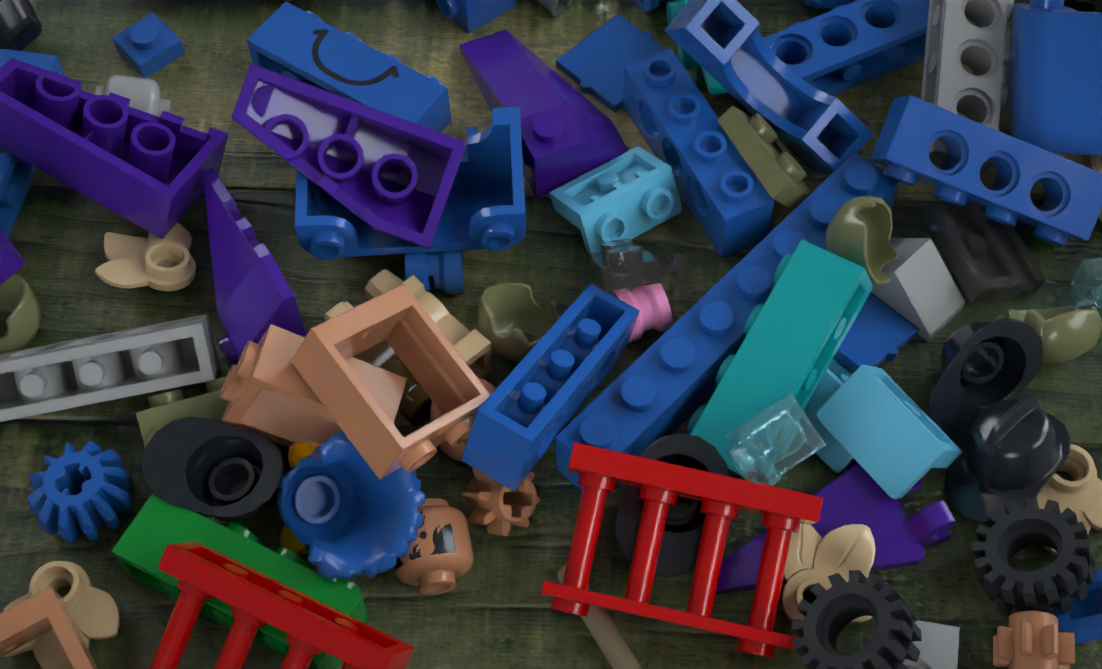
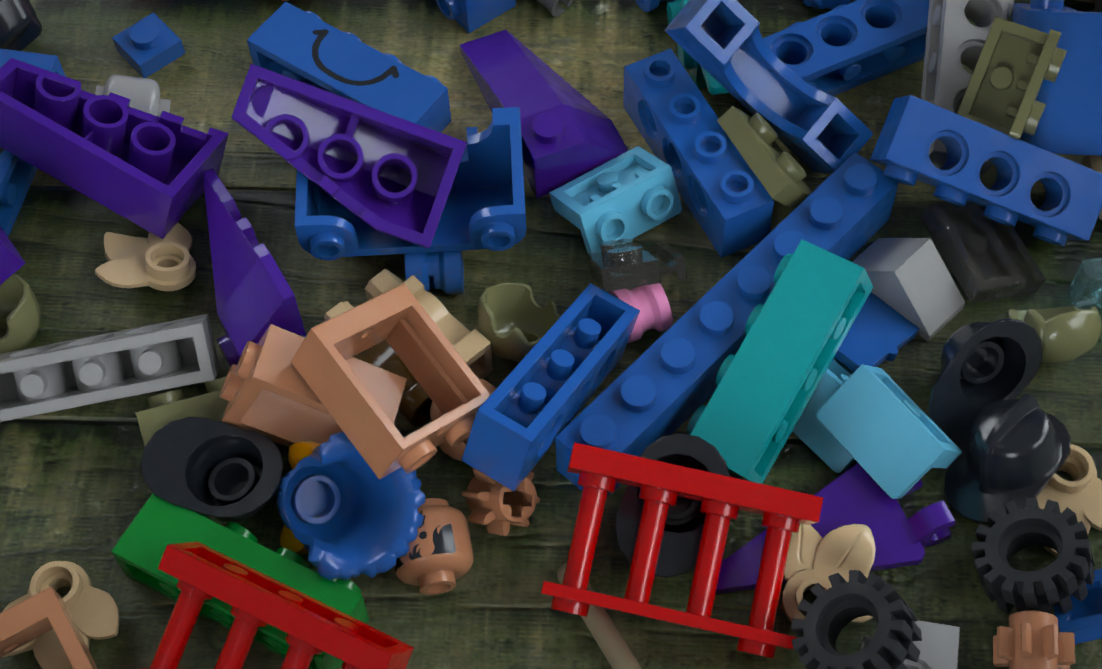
(80, 492): blue gear -> none
(600, 59): blue piece -> none
(773, 441): clear light blue bracket -> none
(862, 235): olive hair -> none
(1010, 77): none -> olive bracket

